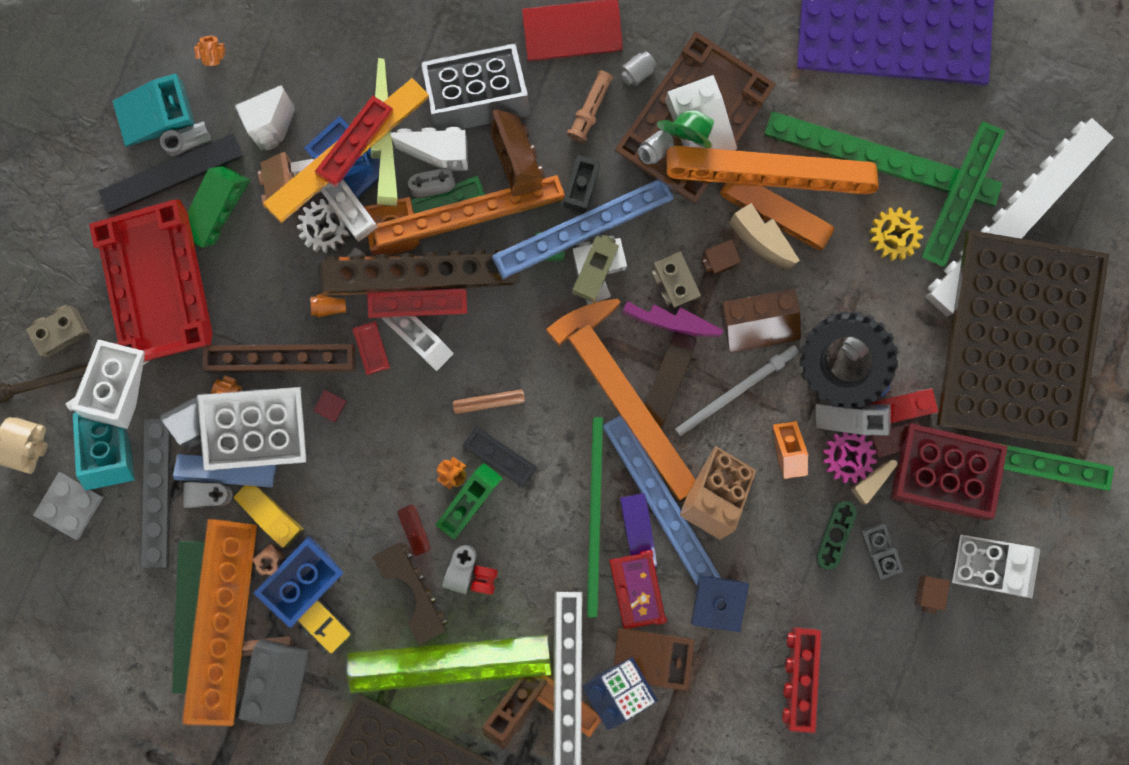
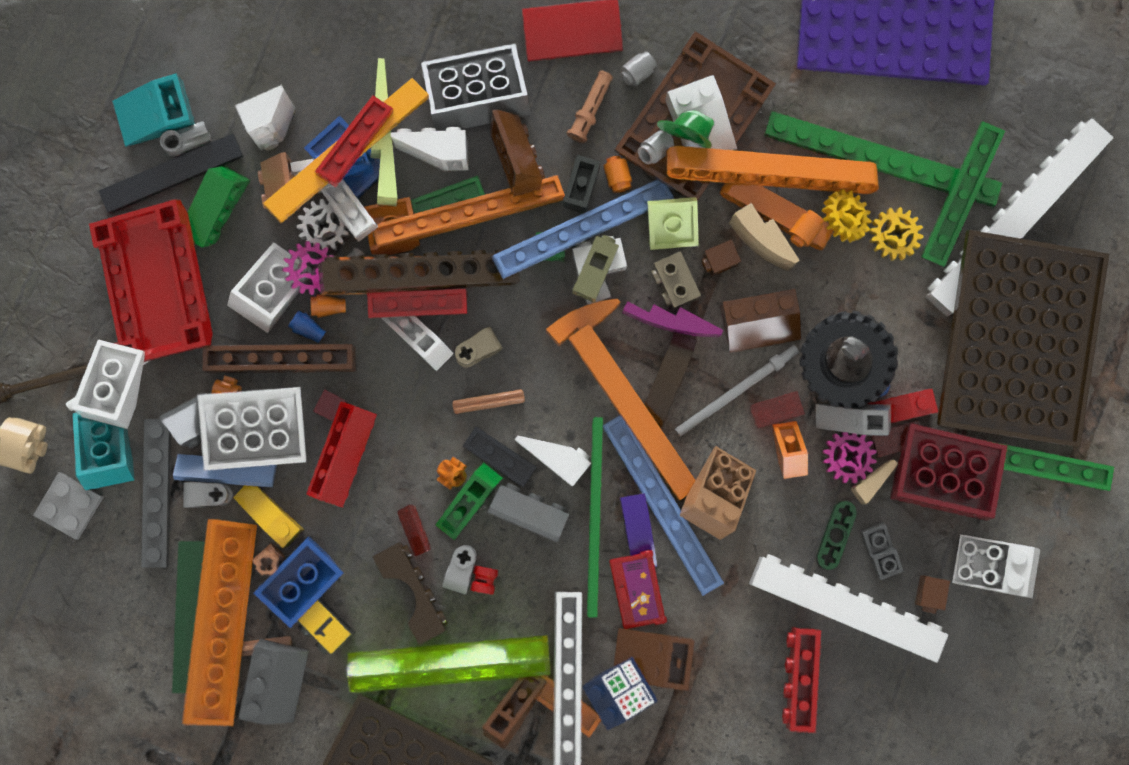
(57, 331): dark tan brick -> none
(209, 51): orange gear -> none
(263, 292): none -> white slope
(304, 257): none -> dark pink gear
(305, 326): none -> blue cone
(341, 454): none -> red brick
(371, 348): red tile -> none
(431, 183): light grey beam -> none
(482, 345): none -> dark tan piece
(529, 512): none -> dark grey slope
(562, 460): none -> white slope
(617, 174): none -> orange brick
(673, 223): none -> yellowish green plate
(719, 603): dark blue plate -> none
(777, 409): none -> clear red plate
(806, 229): none -> orange brick
(846, 215): none -> yellow gear
(849, 609): none -> white brick

